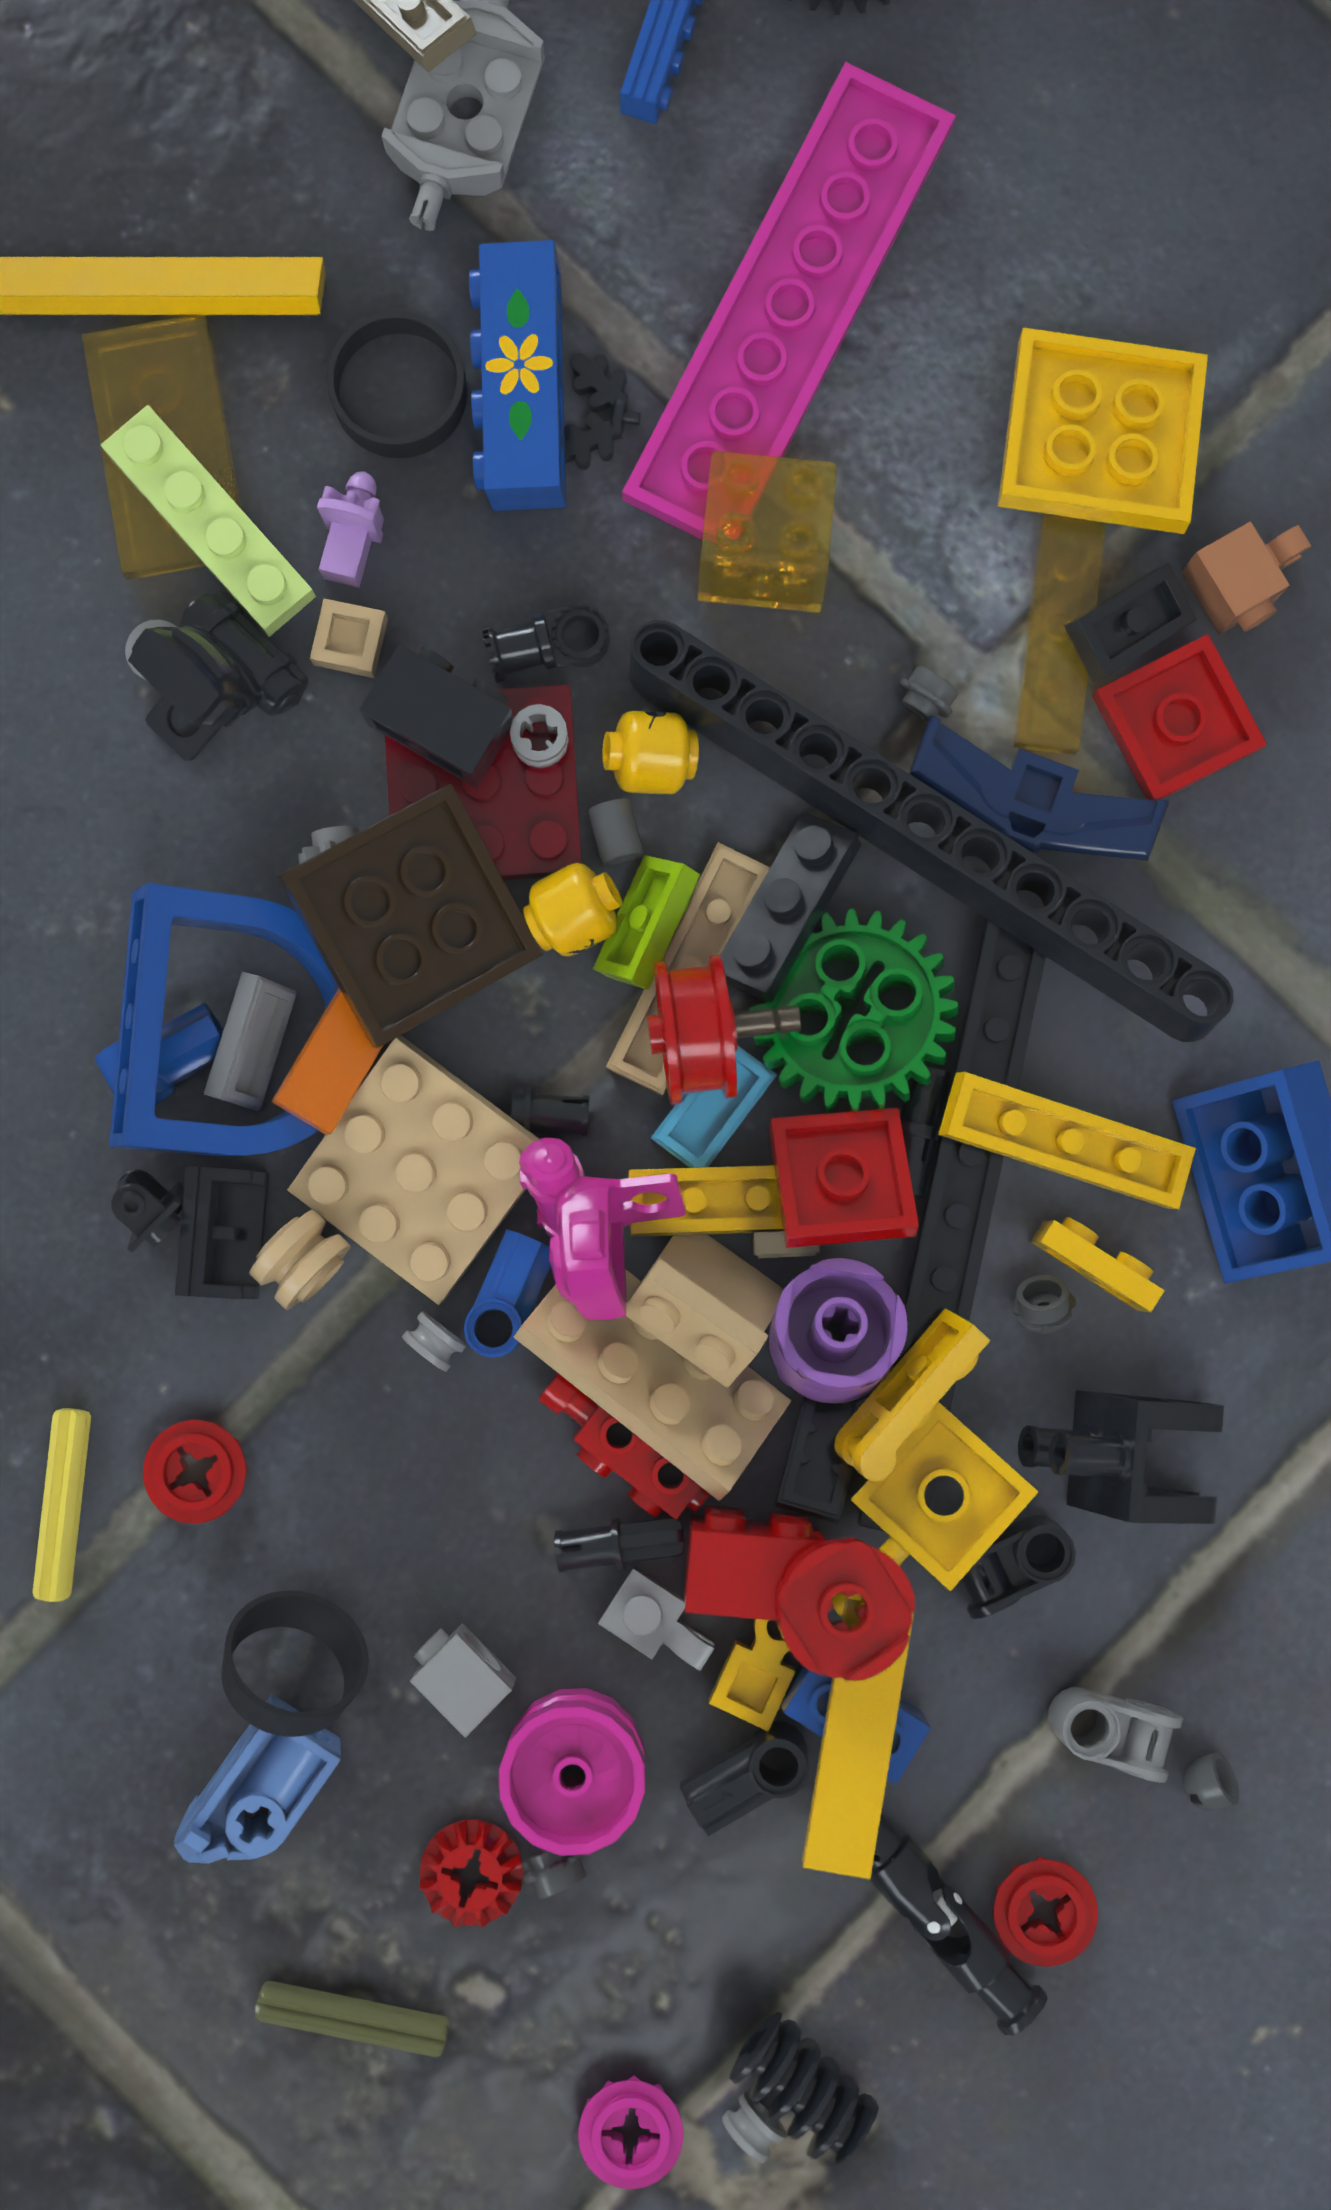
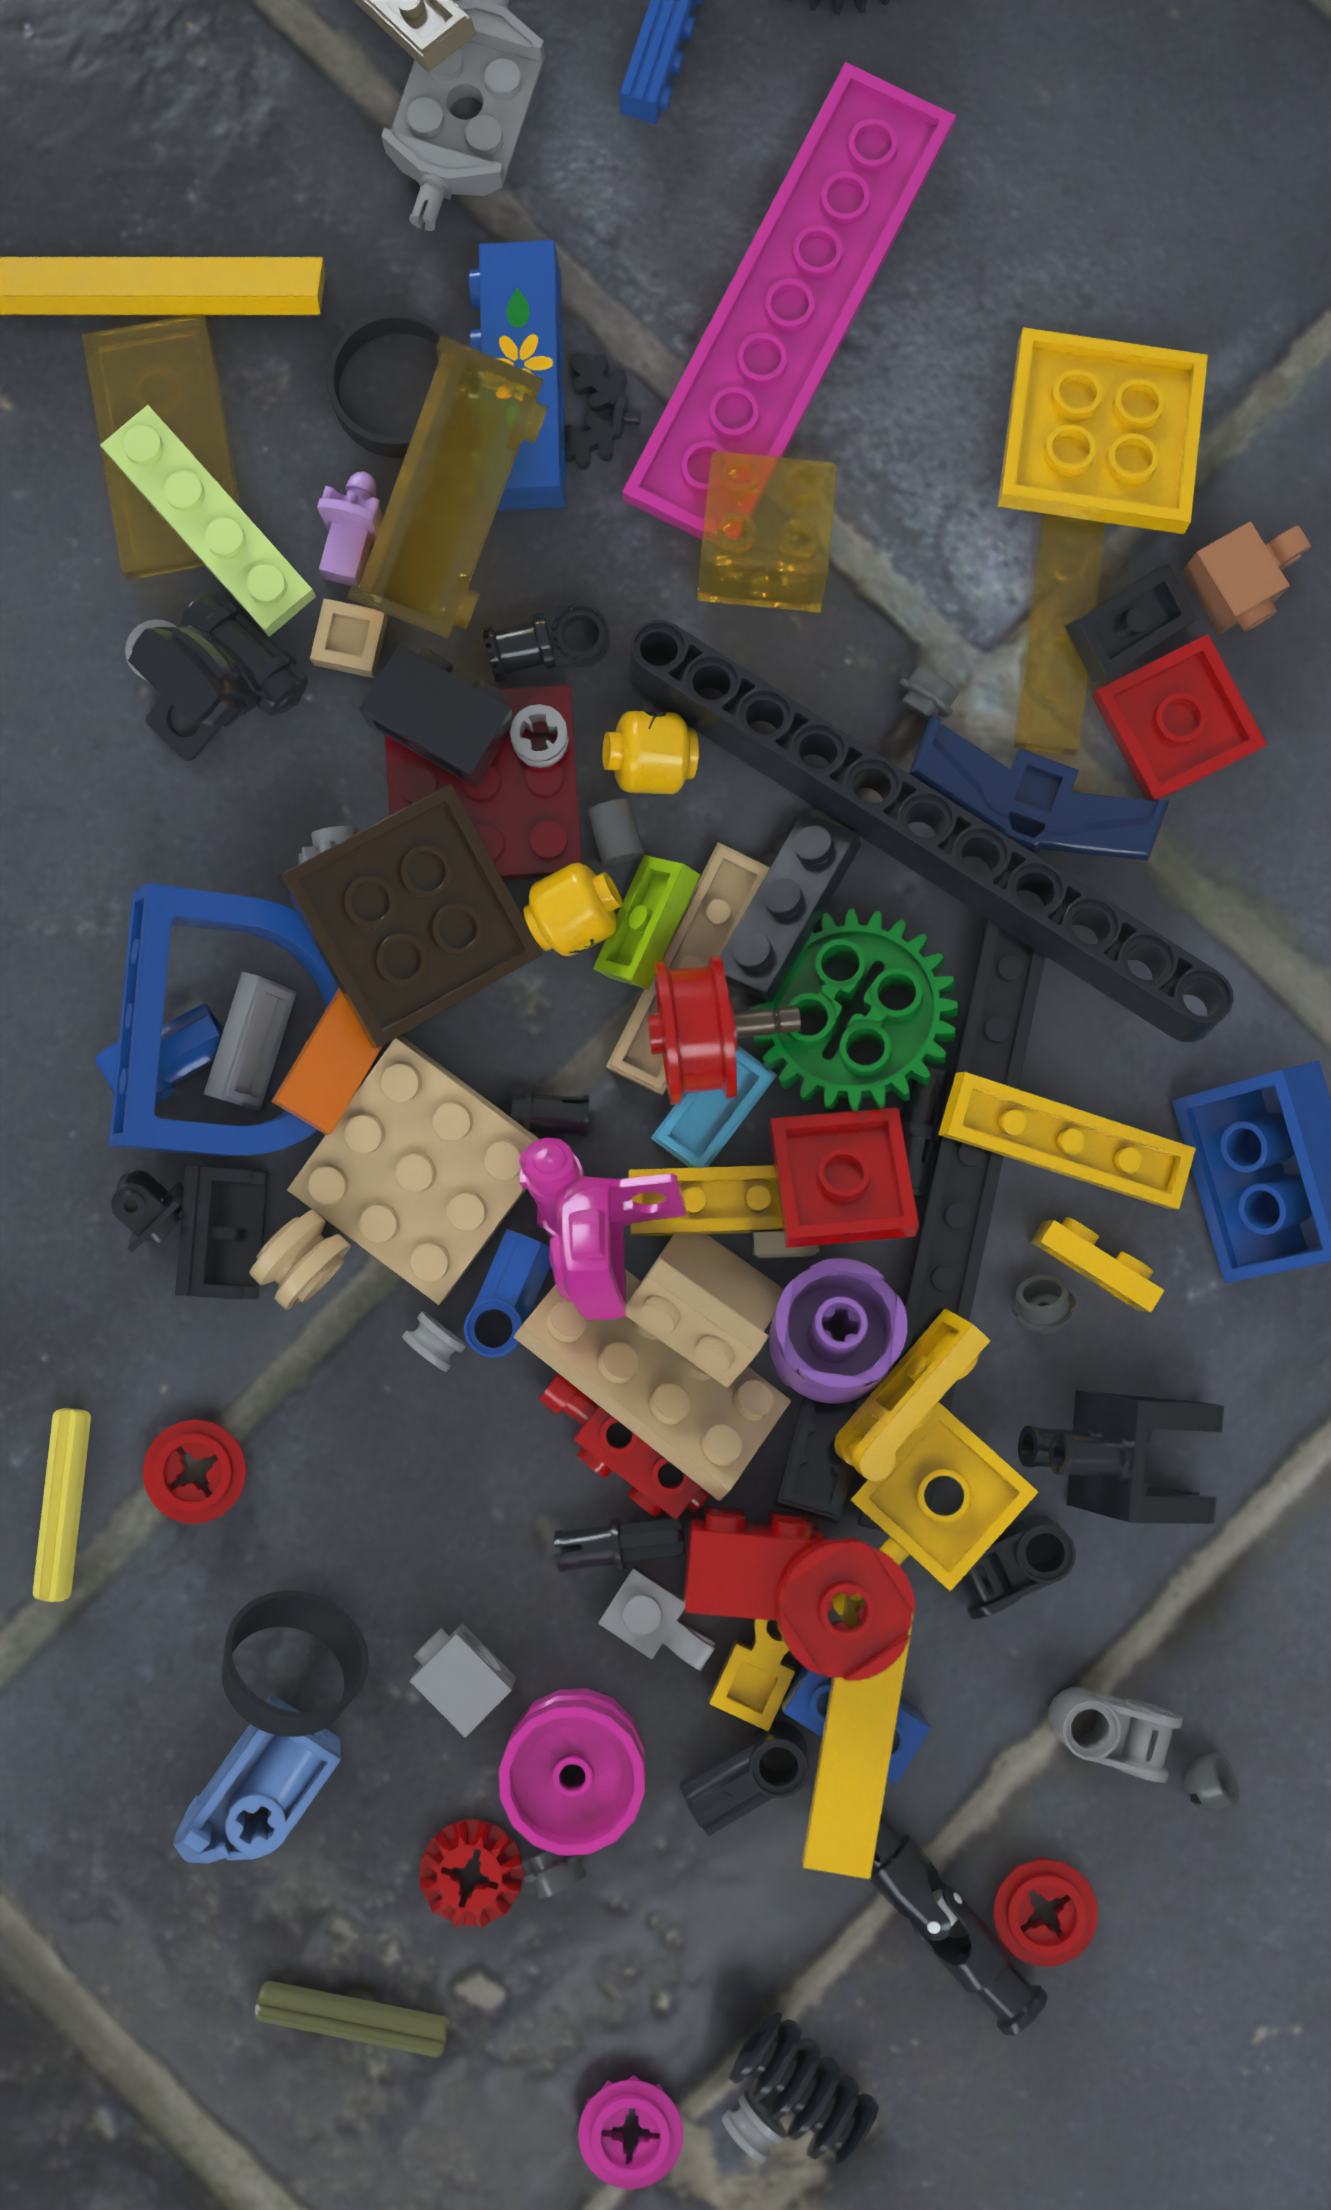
(450, 489): none -> clear yellow windscreen

